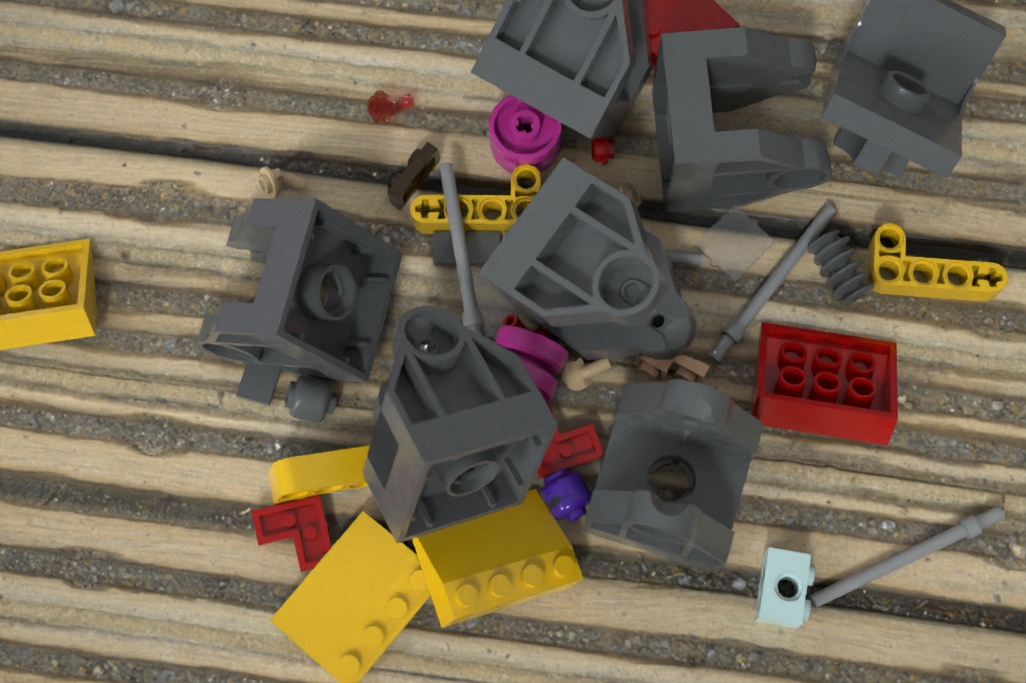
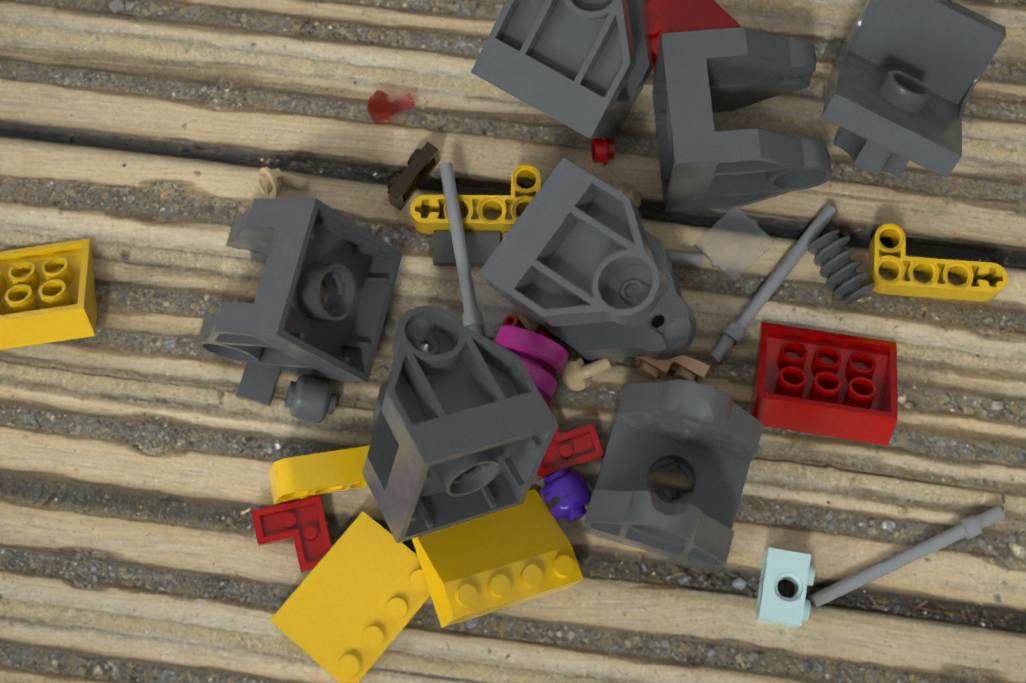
(523, 135): dark pink wheel -> none

